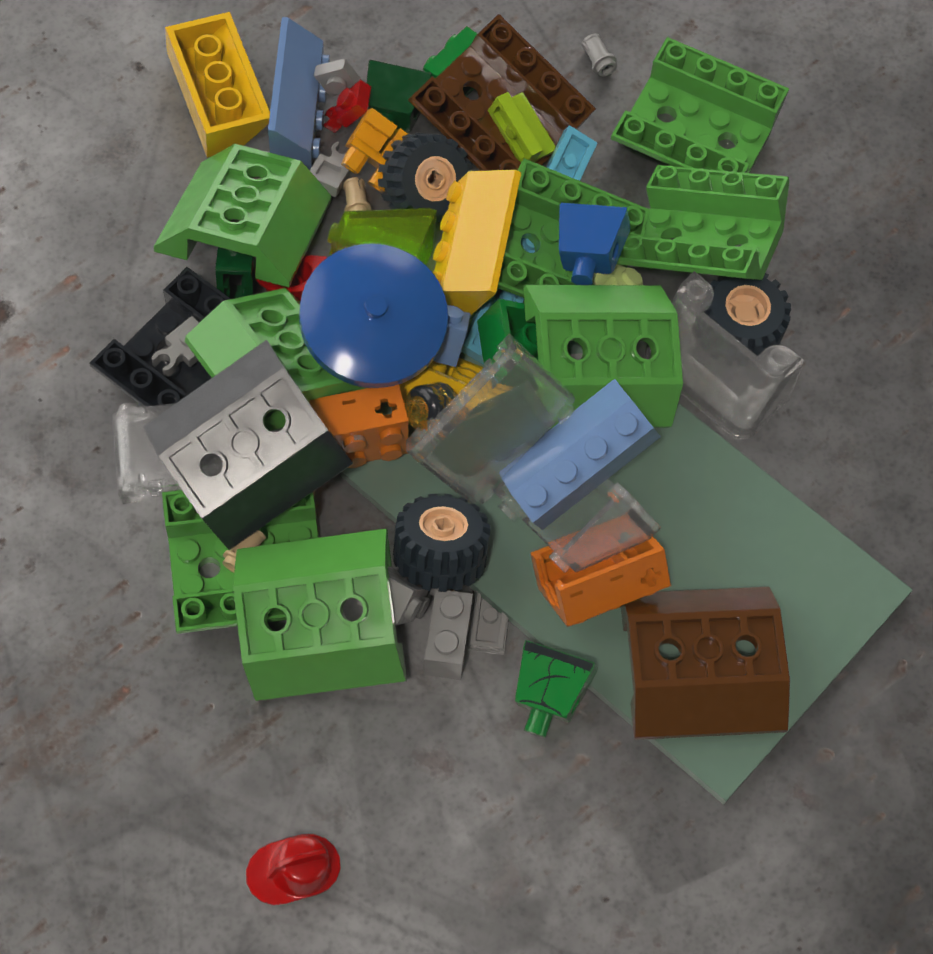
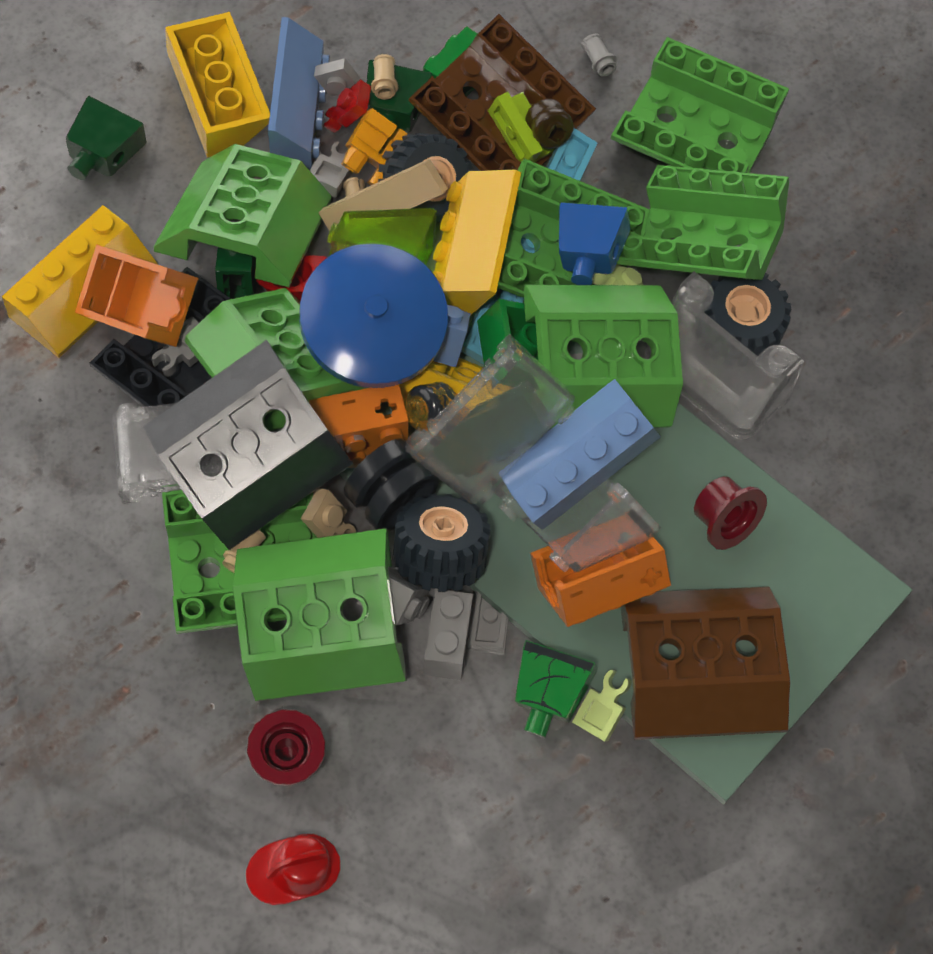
(49, 293): none -> yellow slope
(102, 139): none -> dark green torso
(136, 295): none -> orange piece
(286, 747): none -> dark red piece
(325, 515): none -> tan plate
(384, 82): none -> tan pin
(387, 483): none -> black wheel
(398, 191): none -> tan tile
(549, 123): none -> dark brown piece
(600, 711): none -> yellowish green plate
(729, 511): none -> dark red piece

